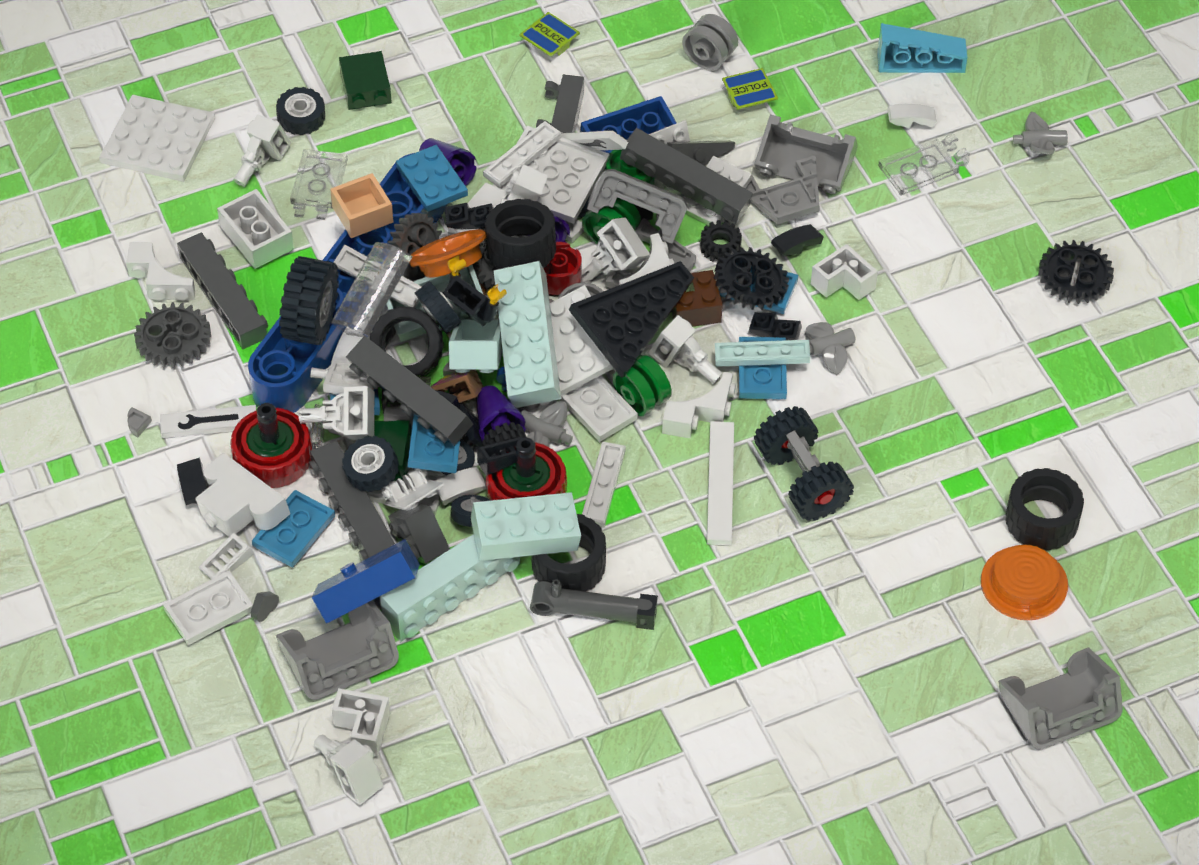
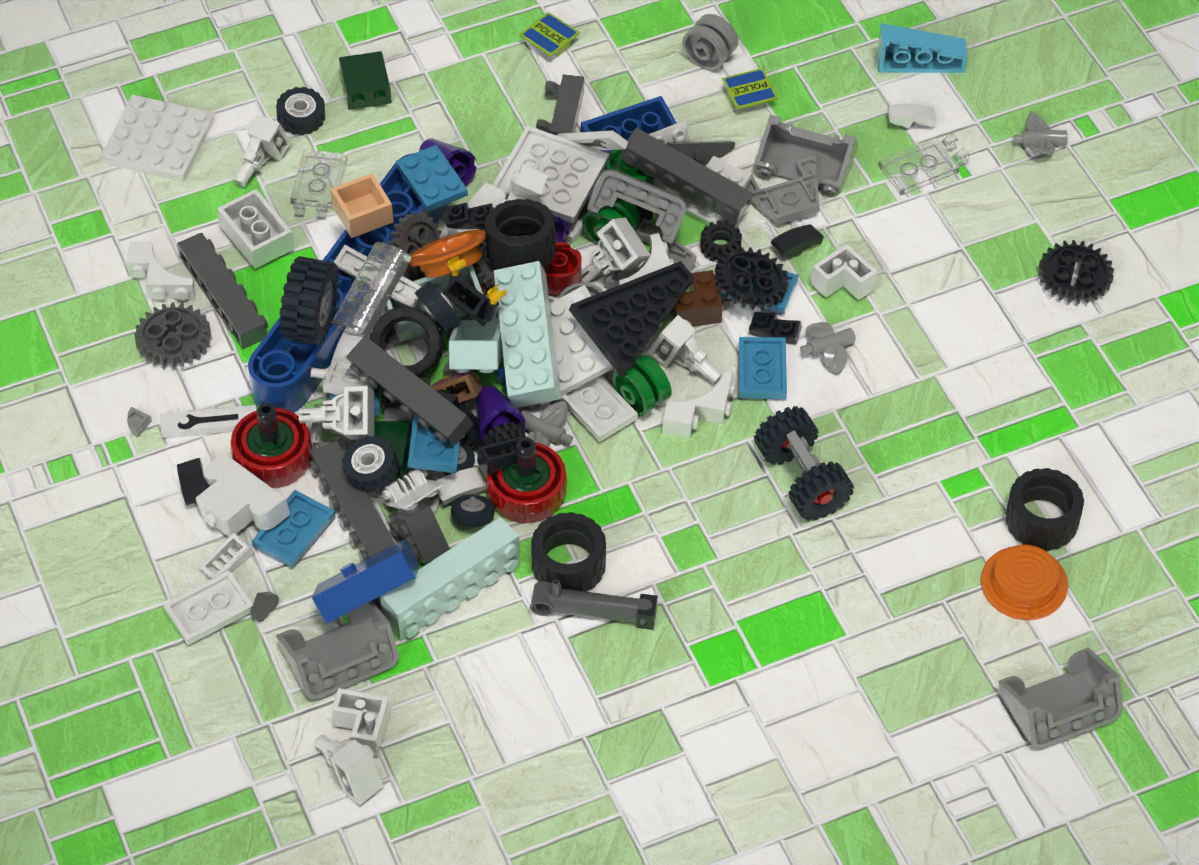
(522, 153): white tile -> none
(525, 526): light aqua piece -> none
(604, 482): white tile -> none
(720, 483): white tile -> none
(762, 353): light aqua tile -> none

